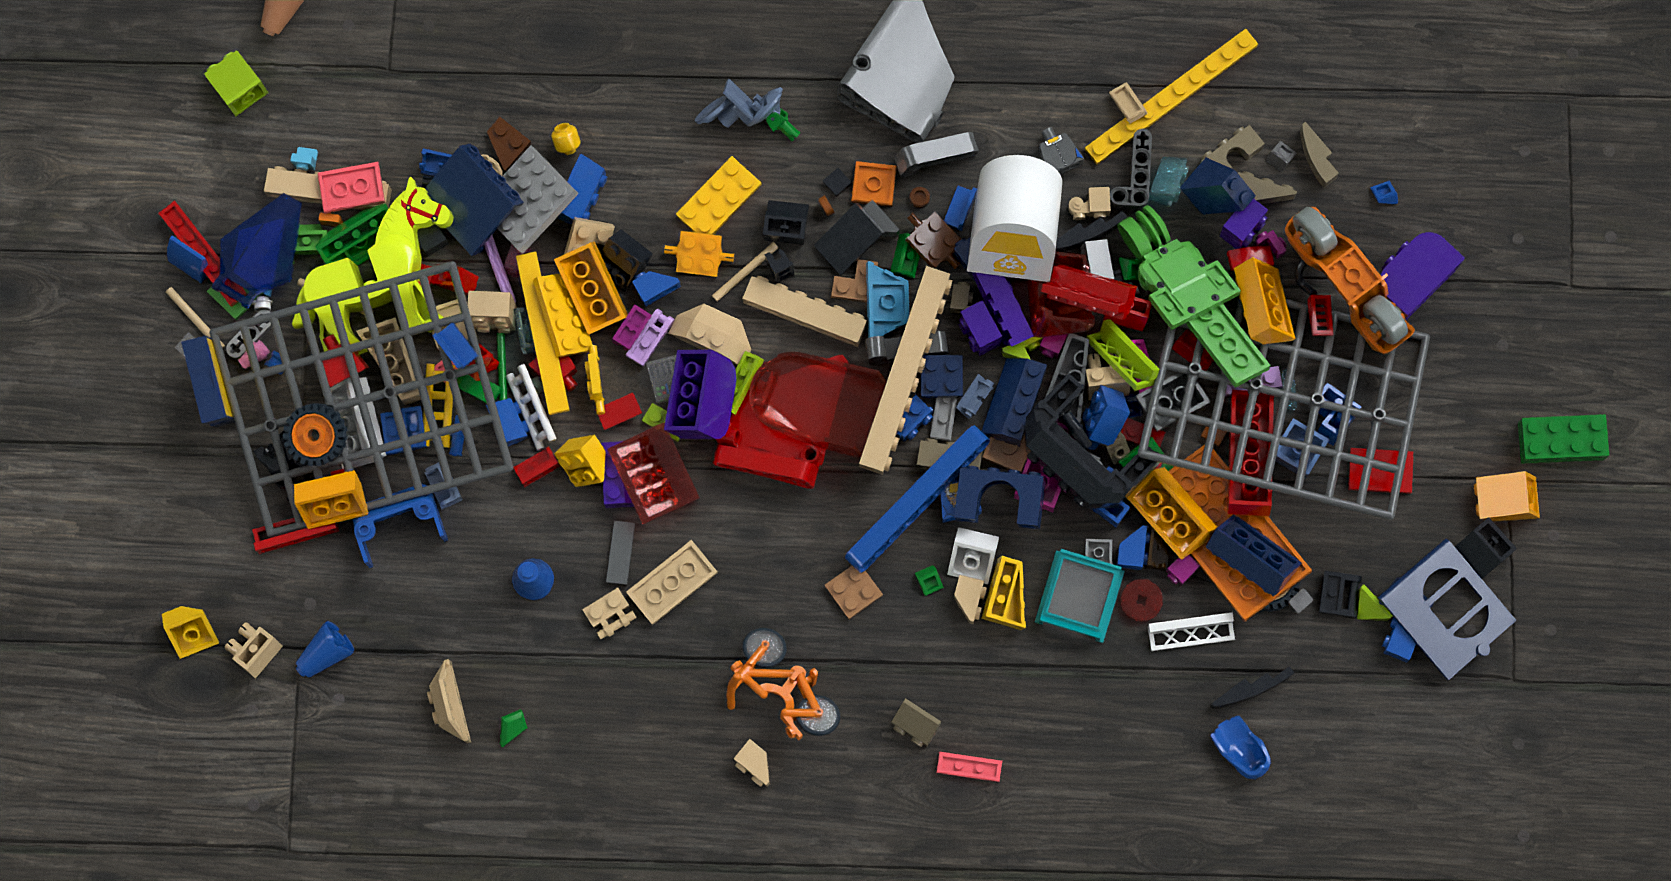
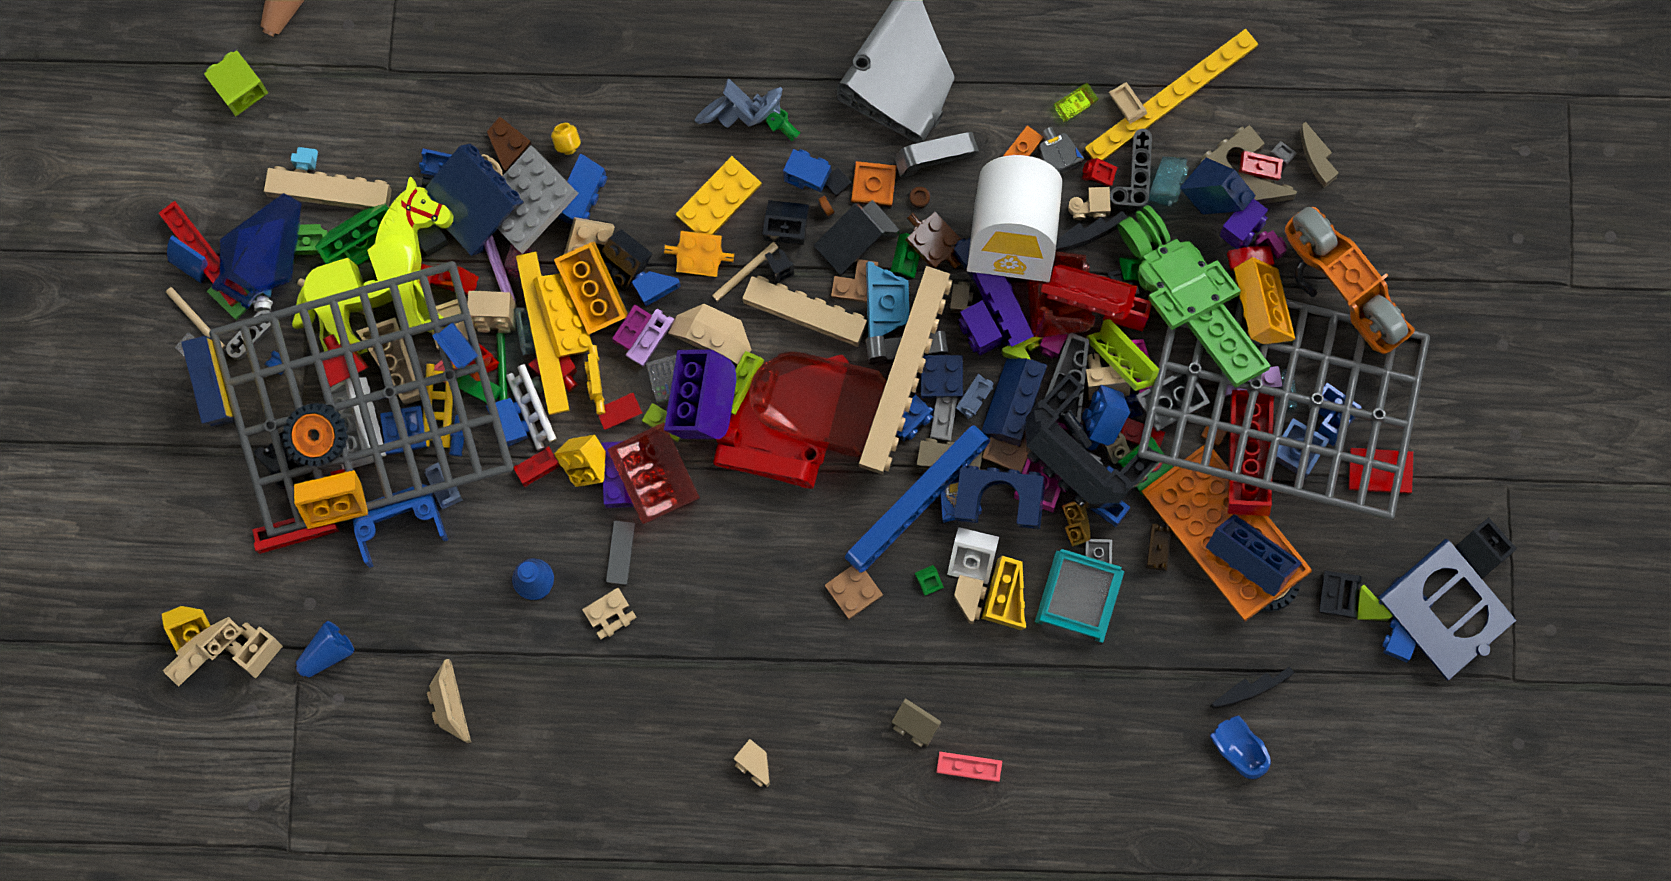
(200, 648): none -> tan slope
(261, 353): bright pink cone -> none
(330, 219): orange tile -> none
(351, 187): coral tile -> none
(511, 727): green piece -> none
(672, 582): tan plate -> none
(765, 650): piece -> none
(806, 171): none -> blue brick
(960, 207): blue panel -> none
(1025, 143): none -> orange plate
(1075, 102): none -> clear neon green tile
(1078, 528): none -> pearl gold slope
(1098, 257): hinge -> none
(1099, 171): none -> red bracket
(1131, 550): blue slope -> none
(1138, 611): clear red plate -> none
(1172, 512): light orange slope -> none
(1182, 570): magenta brick -> none
(1185, 347): red slope -> none
(1191, 623): white fence -> none
(1260, 165): none -> tile
(1300, 601): flat silver slope -> none
(1324, 300): red slope -> none
(1385, 193): blue slope -> none
(1419, 270): dark purple brick -> none
(1507, 497): light orange slope -> none
(1563, 438): green brick -> none

